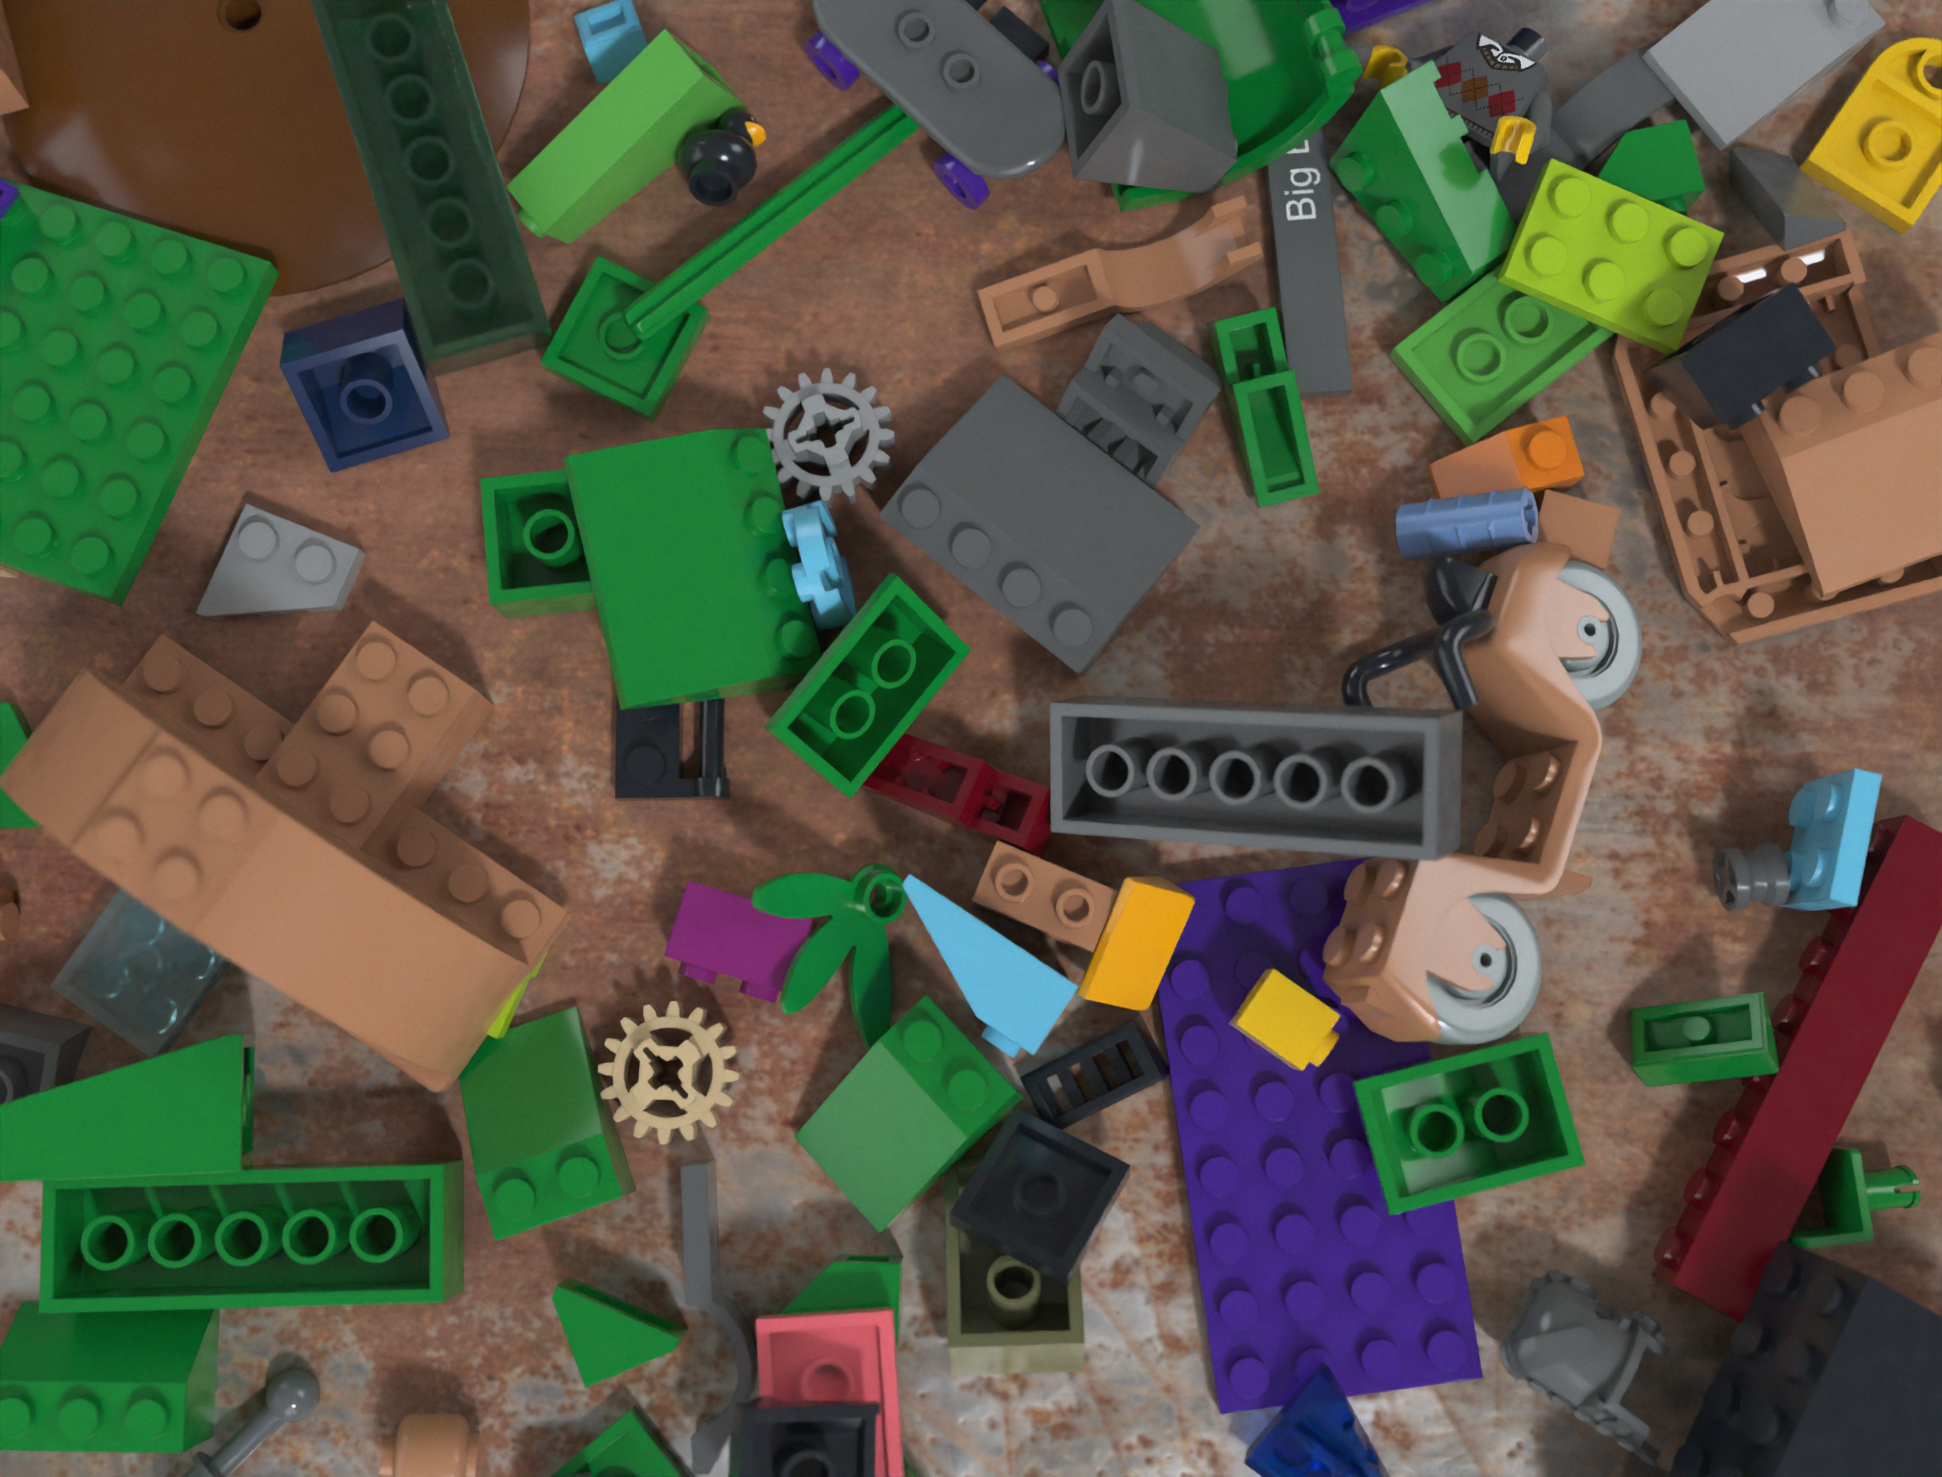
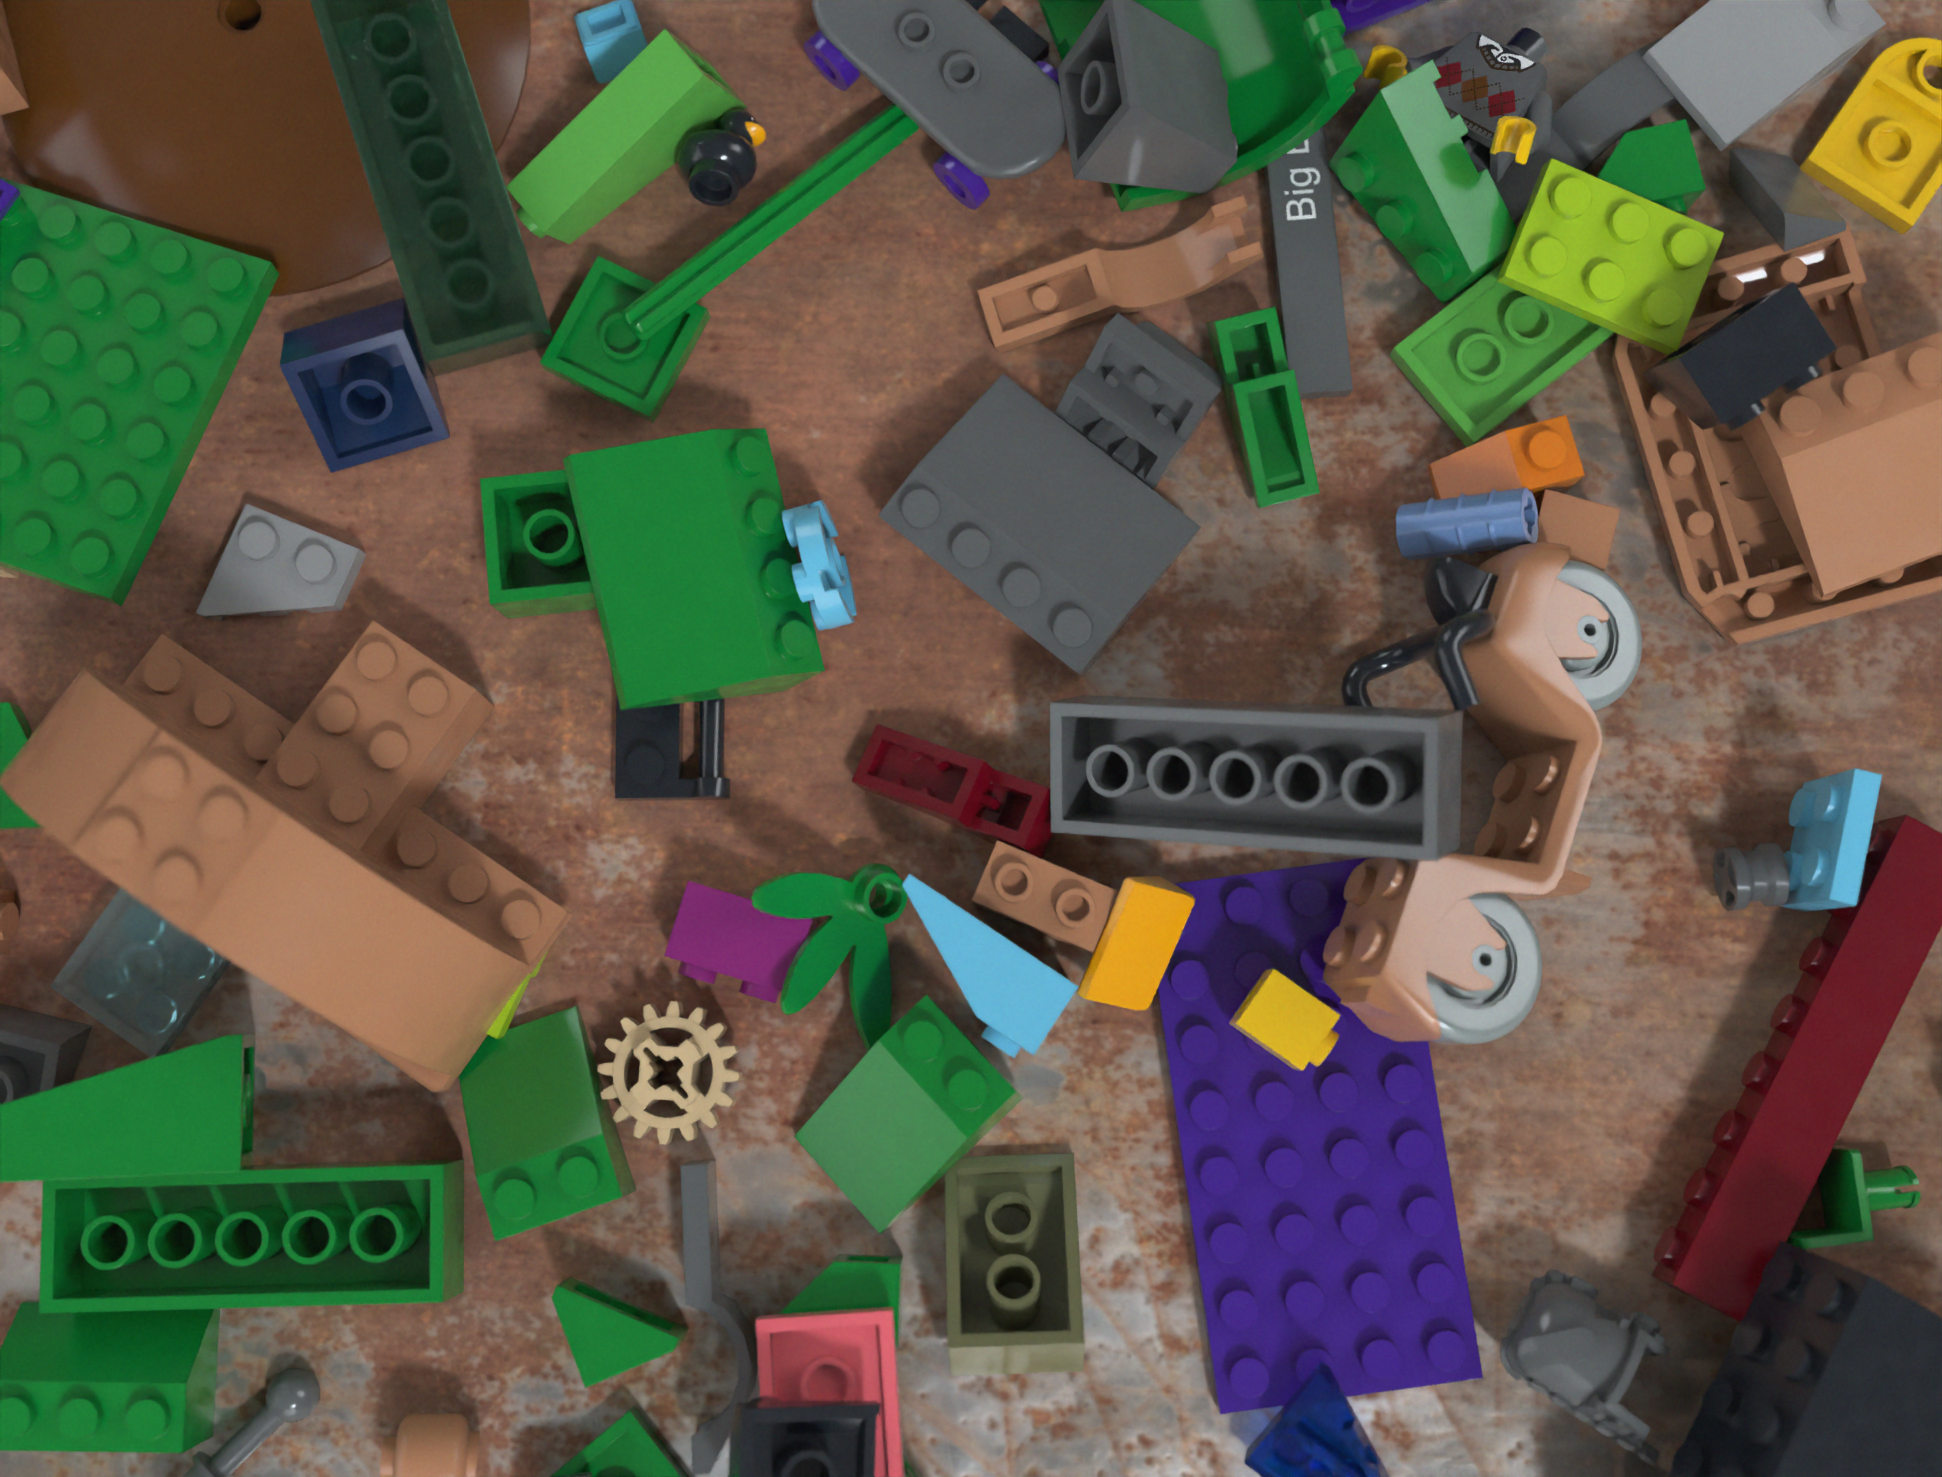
(848, 427): light grey gear -> none
(868, 687): green slope -> none
(1040, 1195): black plate -> none
(1145, 1051): black slope -> none
(1468, 1121): green slope -> none
(1703, 1040): green slope -> none

